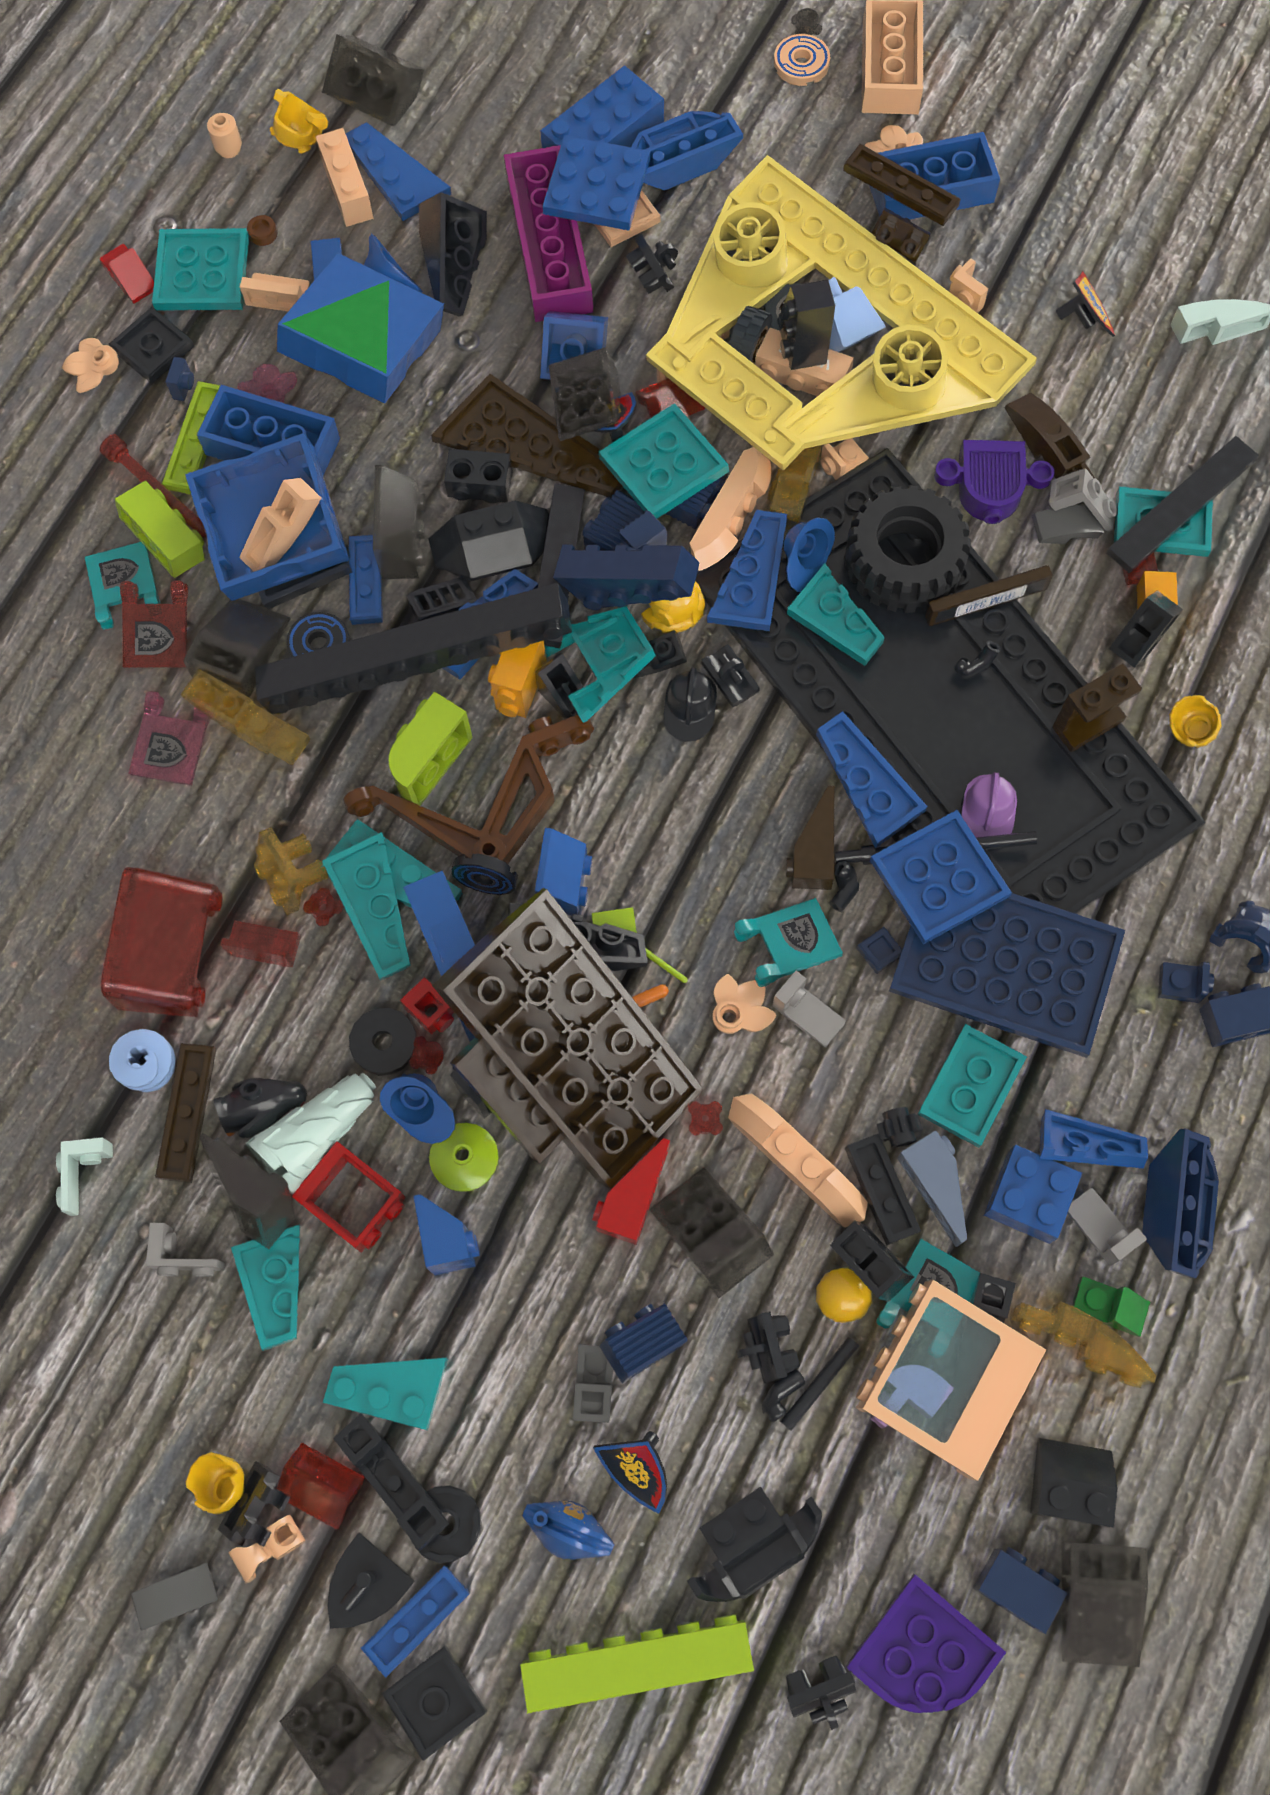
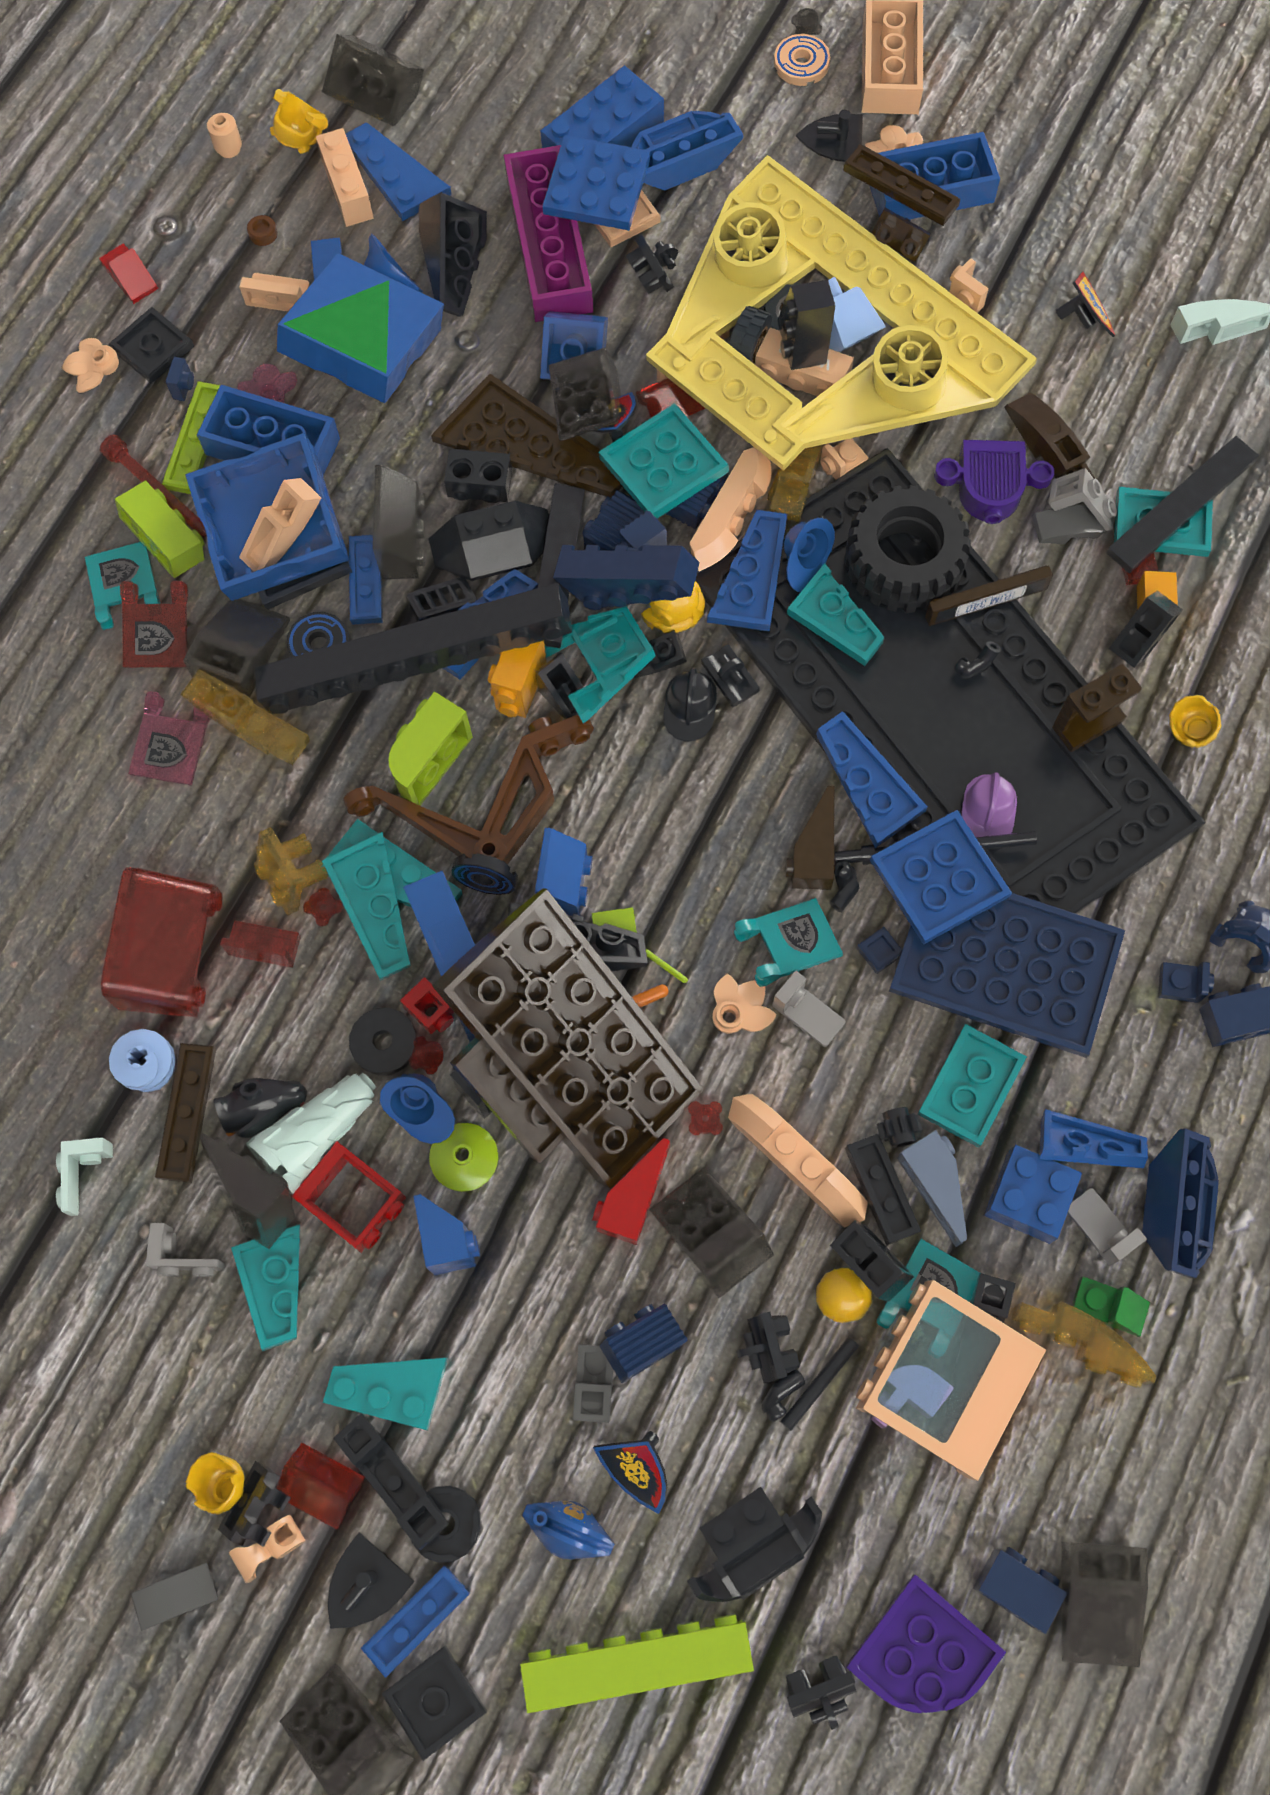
(200, 269): teal plate -> none
(833, 135): none -> black shield
(1074, 1483): black slope -> none

